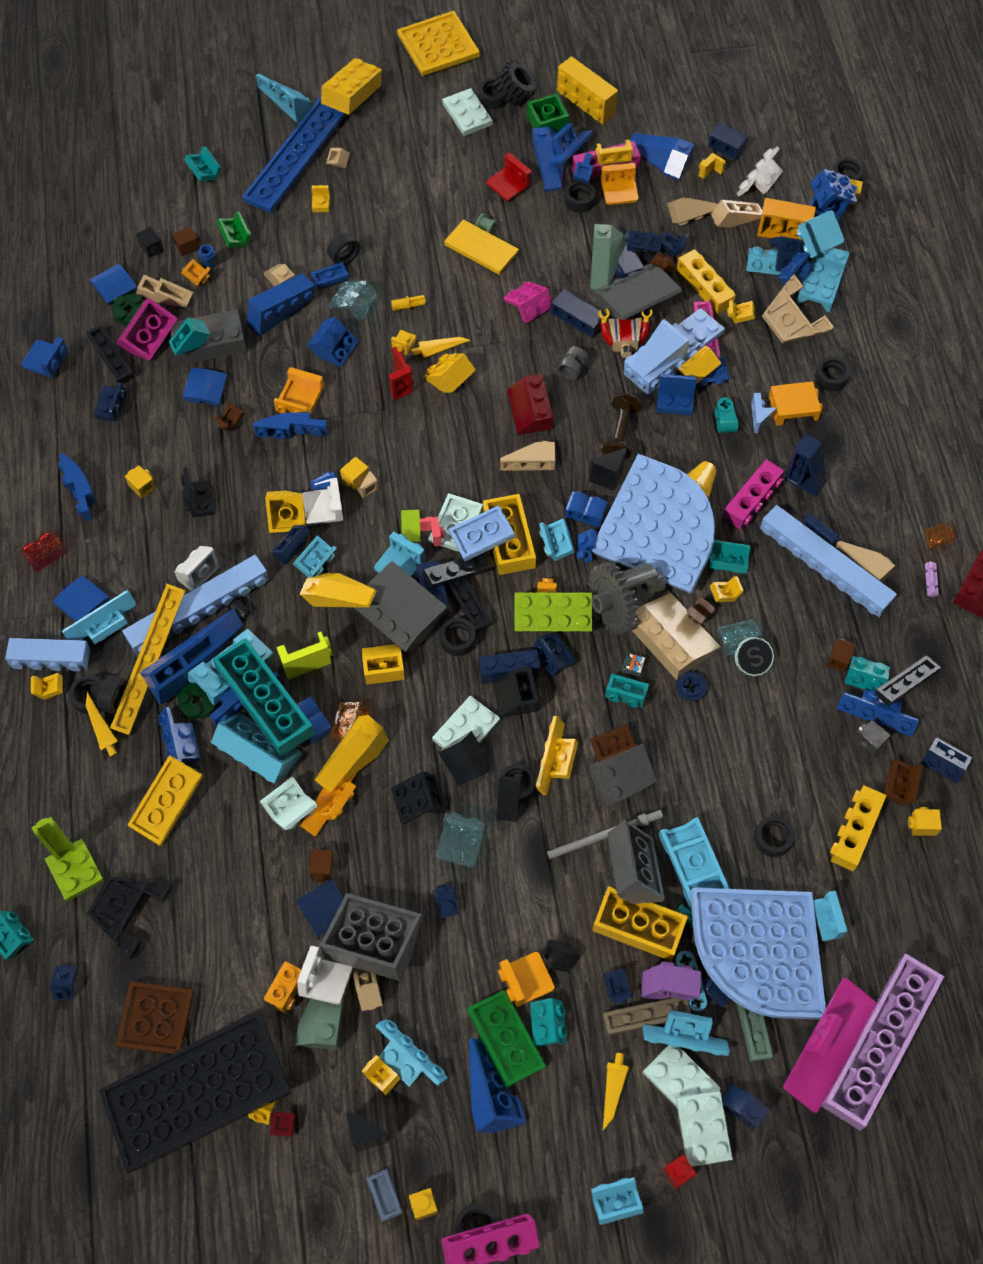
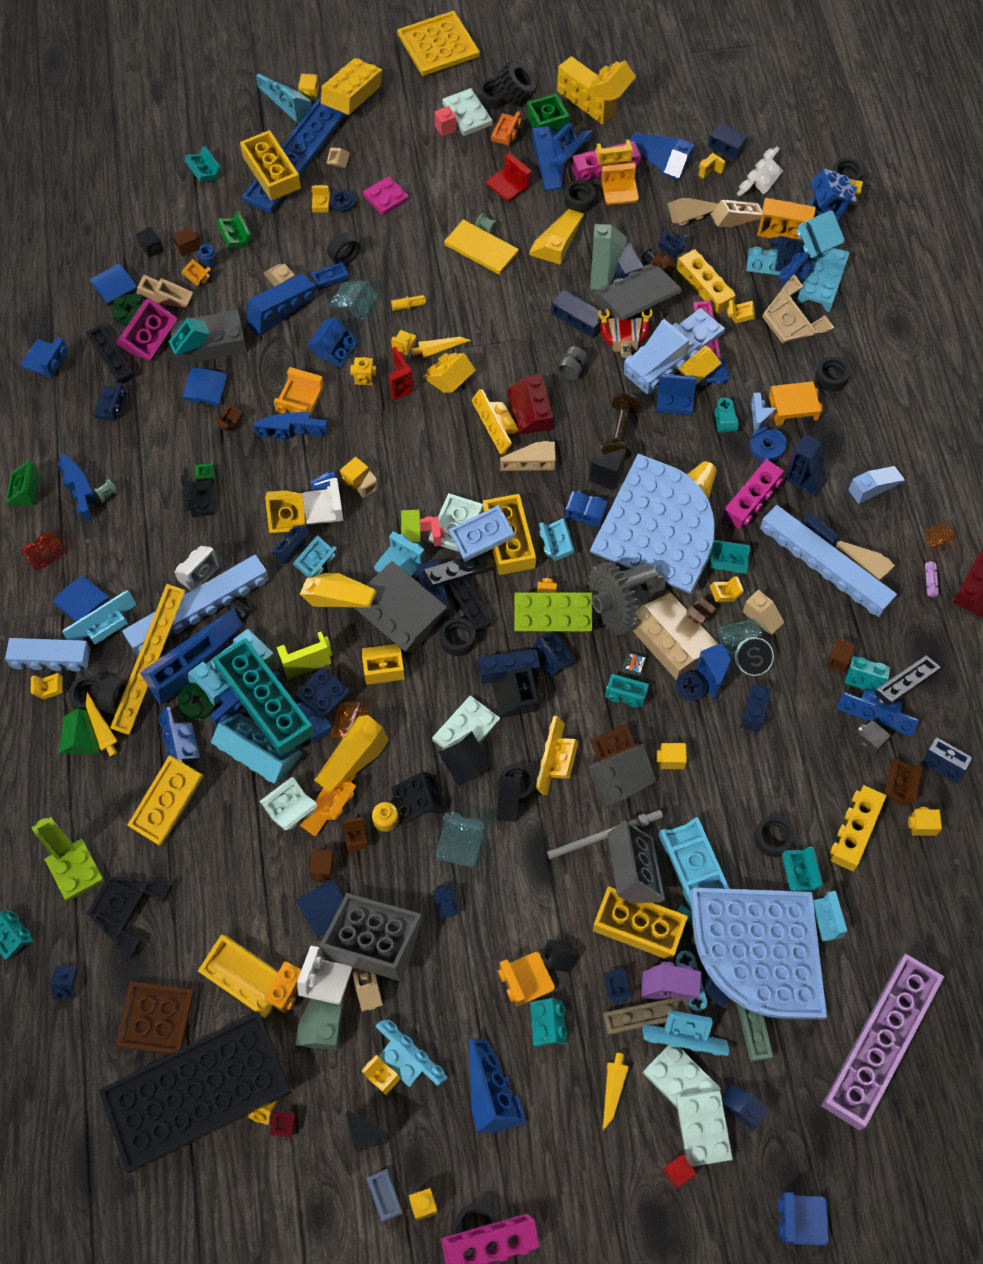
(23, 485): none -> green slope
(78, 734): none -> green slope
(105, 491): none -> sand green bush
(140, 481): yellow brick -> none
(204, 472): none -> green tile
(240, 974): none -> yellow slope
(270, 165): none -> yellow brick
(309, 86): none -> yellow brick
(322, 692): none -> dark blue bracket
(336, 197): none -> dark blue gear
(355, 834): none -> reddish brown bracket
(363, 371): none -> yellow brick
(385, 816): none -> yellow head
(386, 196): none -> dark pink plate
(445, 121): none -> coral brick
(496, 420): none -> yellow bracket
(505, 1038): green plate -> none
(507, 128): none -> orange bracket
(530, 299): dark pink bracket -> none
(557, 238): none -> yellow wedge
(584, 170): blue plate -> none
(585, 544): blue plate -> none
(612, 81): none -> yellow slope
(616, 1200): medium azure bracket -> none
(643, 240): dark blue bracket -> none
(672, 756): none -> yellow brick
(713, 667): none -> blue slope
(755, 707): none -> dark blue brick
(758, 447): none -> blue plate
(763, 612): none -> tan slope
(802, 870): none -> teal bracket
(802, 1219): none -> blue bracket
(829, 1045): dark pink bracket -> none
(874, 482): none -> light blue slope

